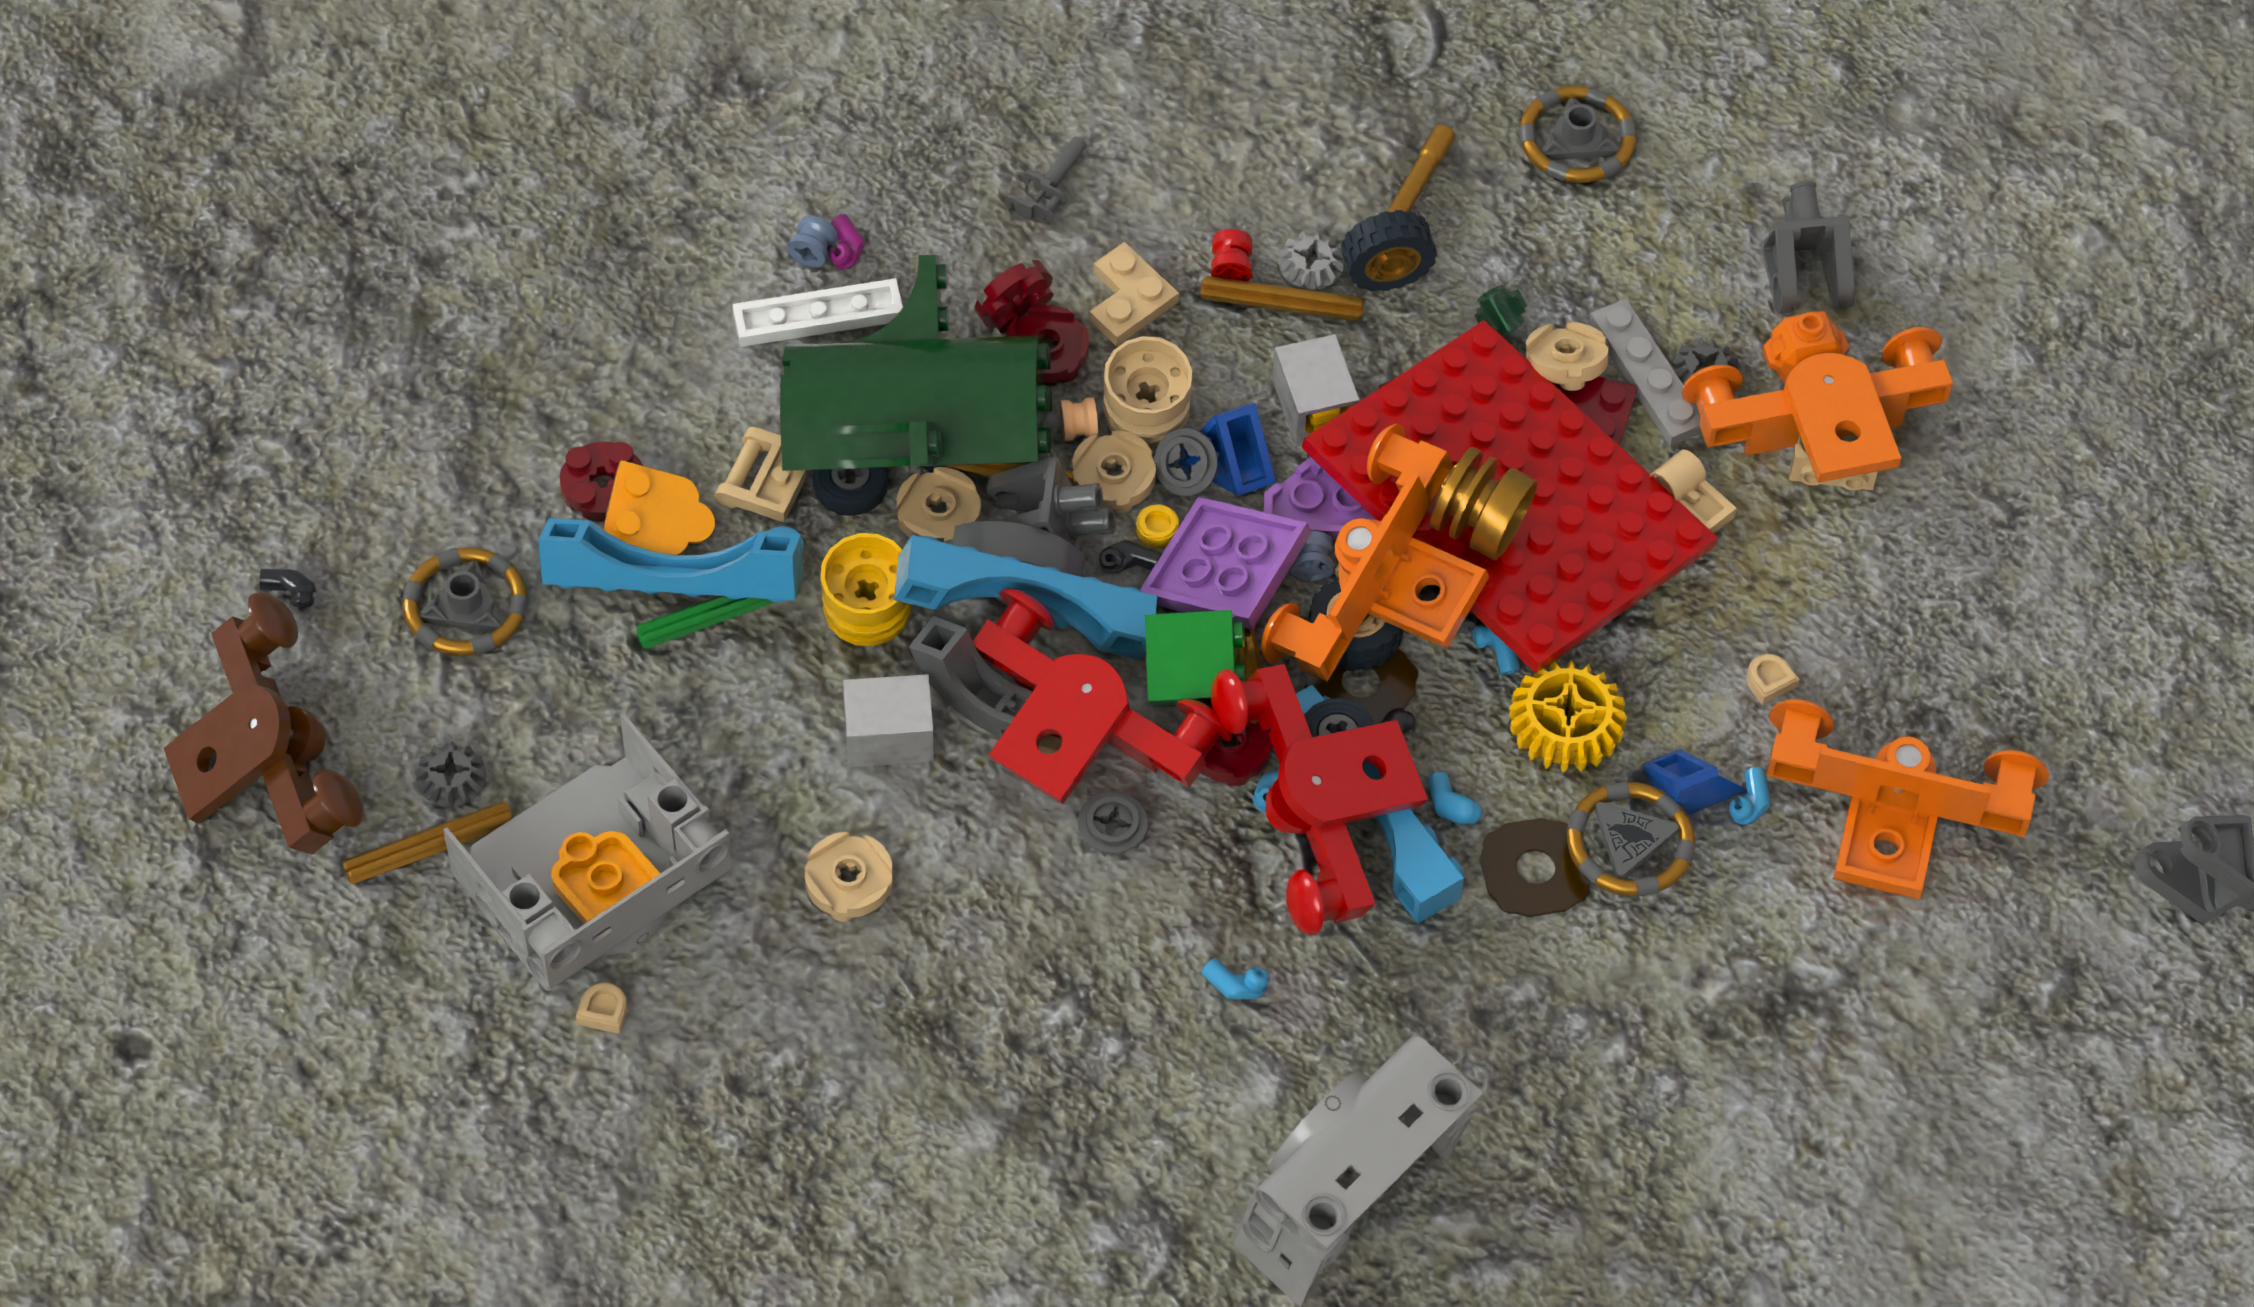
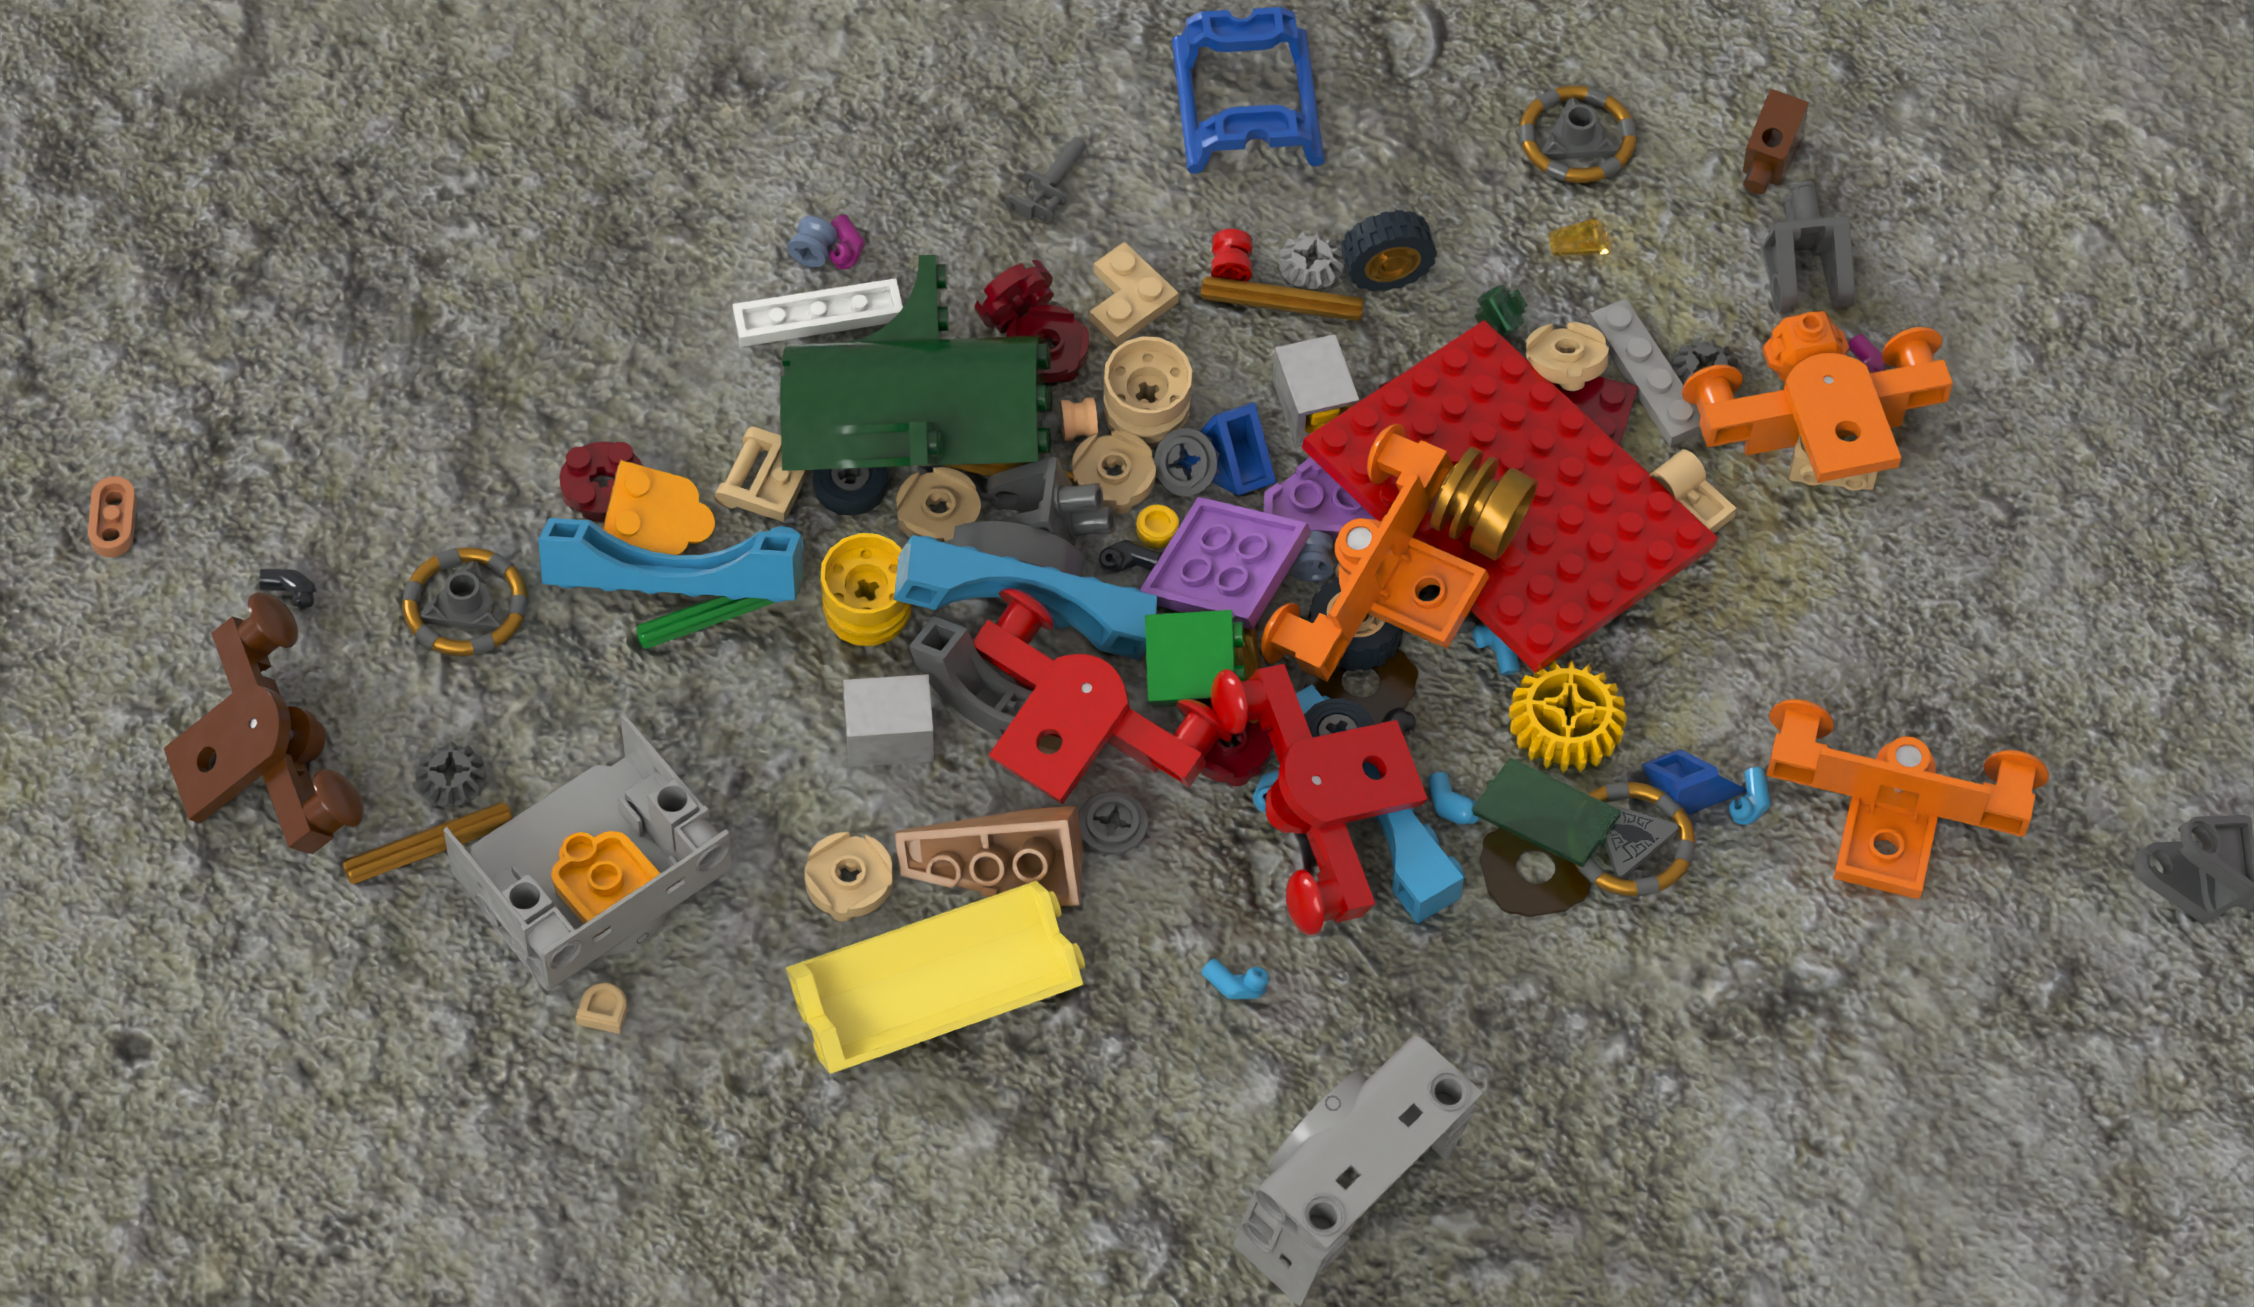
(112, 520): none -> nougat plate
(935, 976): none -> light yellow panel
(999, 852): none -> medium nougat wedge
(1239, 125): none -> blue piece
(1429, 158): pearl gold piece -> none
(1546, 812): none -> clear green piece
(1580, 239): none -> clear yellow piece
(1770, 677): tan tile -> none
(1774, 141): none -> reddish brown torso
(1867, 353): none -> magenta arm

